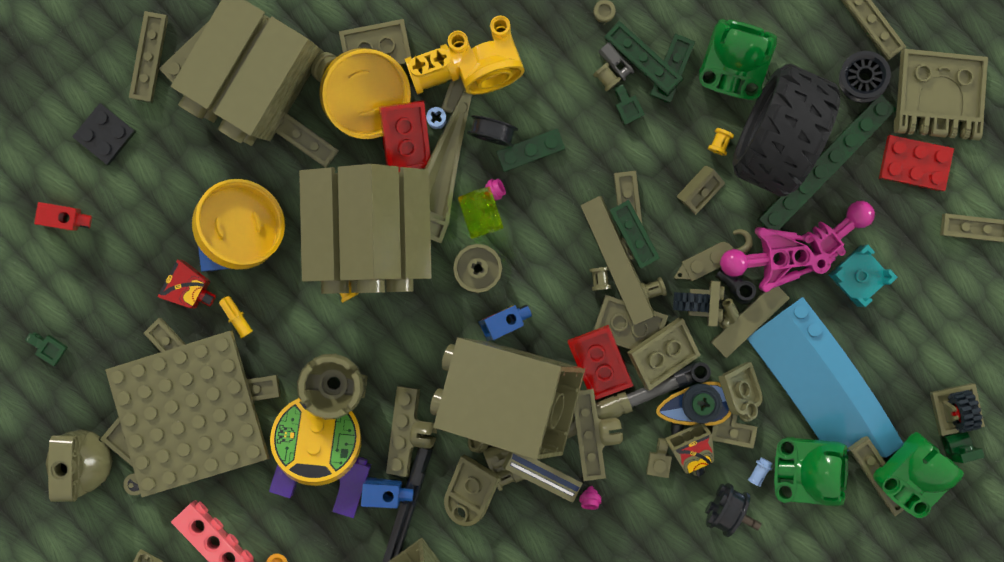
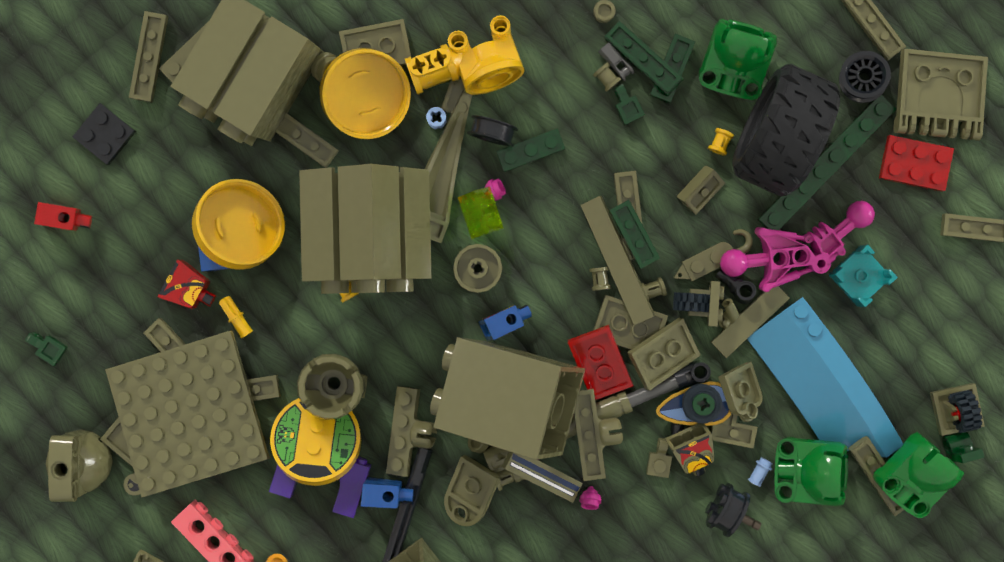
(405, 135): red plate -> none

